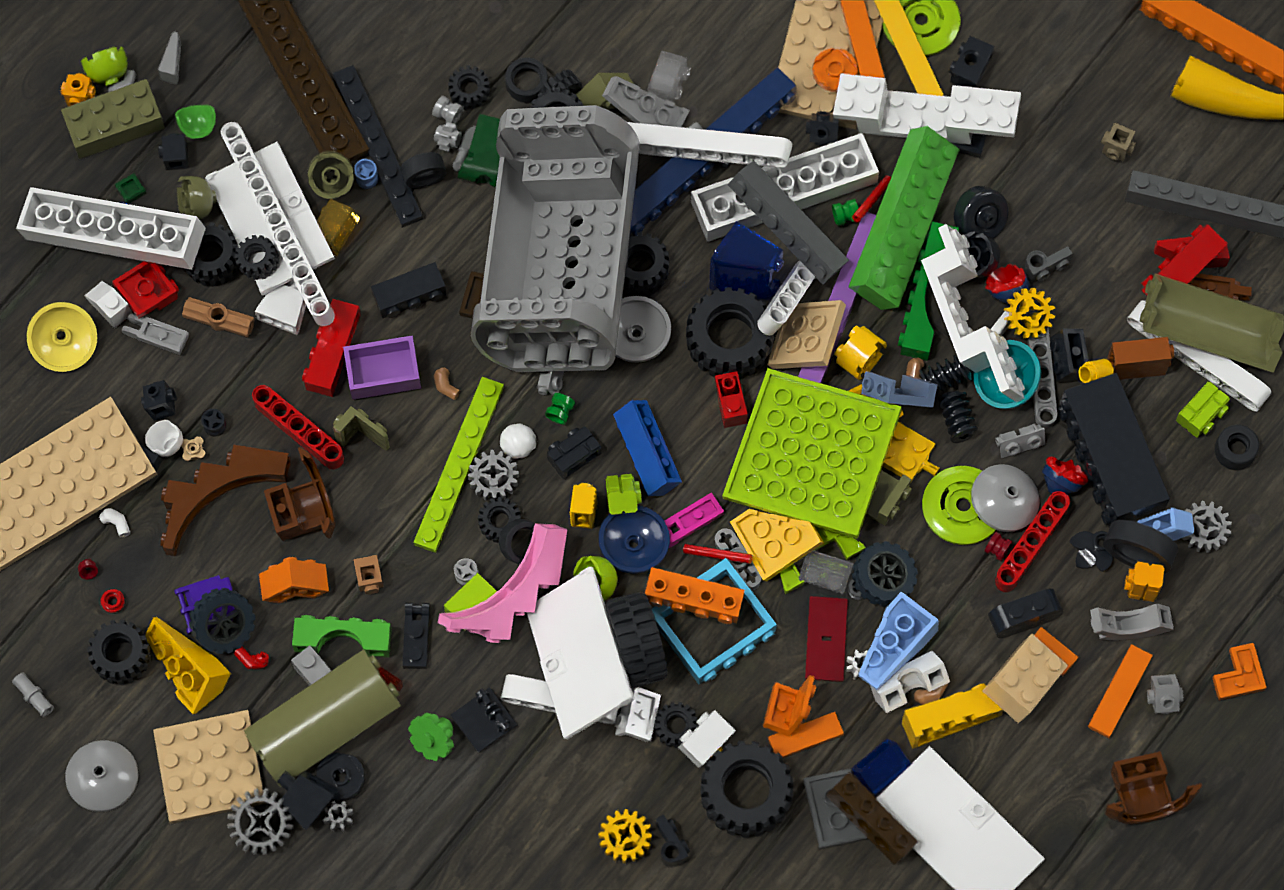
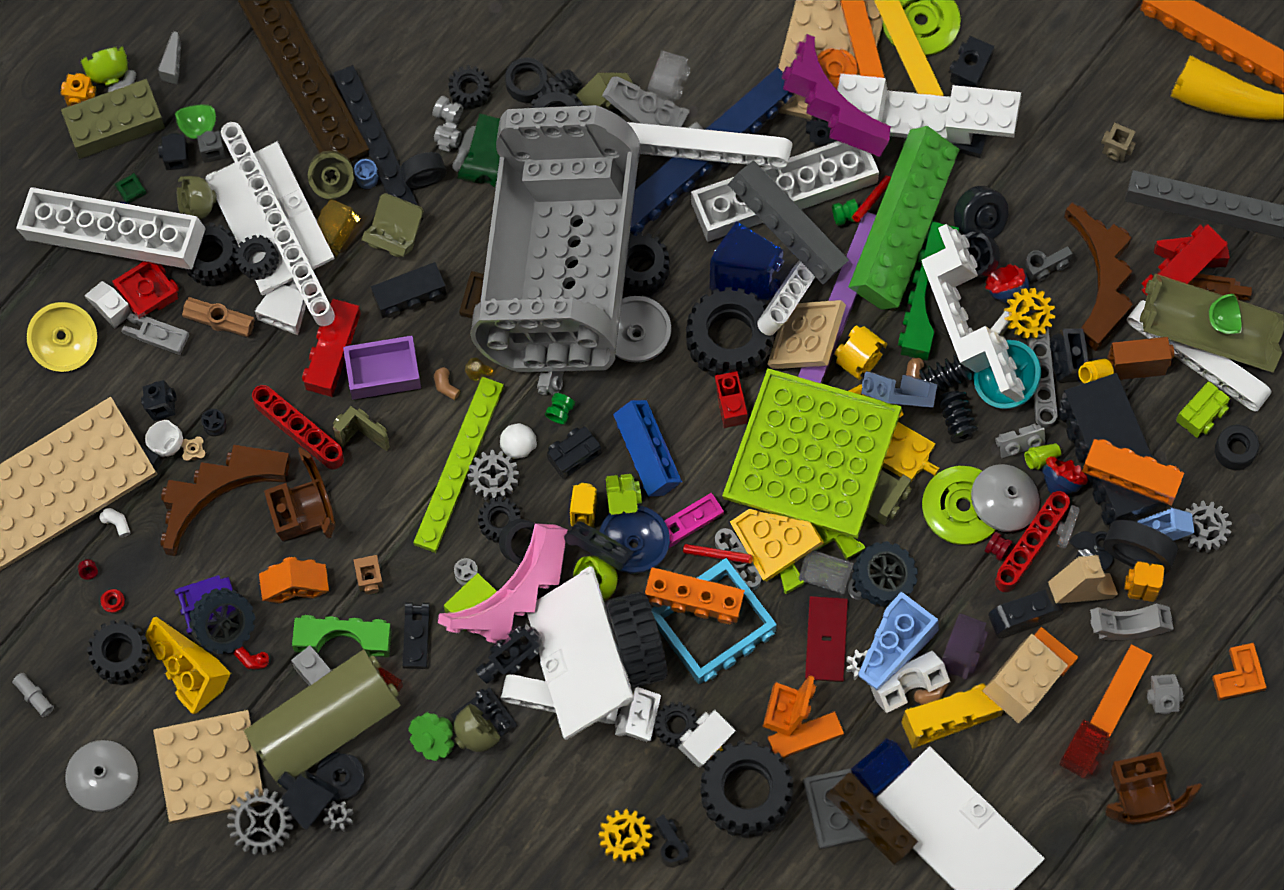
(209, 142): none -> dark grey brick
(394, 225): none -> olive bracket
(474, 730): none -> olive cylinder
(475, 369): none -> clear yellow plate
(517, 650): none -> black brick
(598, 545): none -> black plate
(825, 102): none -> magenta arch
(965, 641): none -> clear purple brick
(1037, 456): none -> lime cone
(1065, 529): none -> clear plate
(1082, 582): none -> tan arch
(1084, 749): none -> clear red brick
(1112, 274): none -> reddish brown arch
(1133, 471): none -> orange brick
(1226, 315): none -> bright green helmet

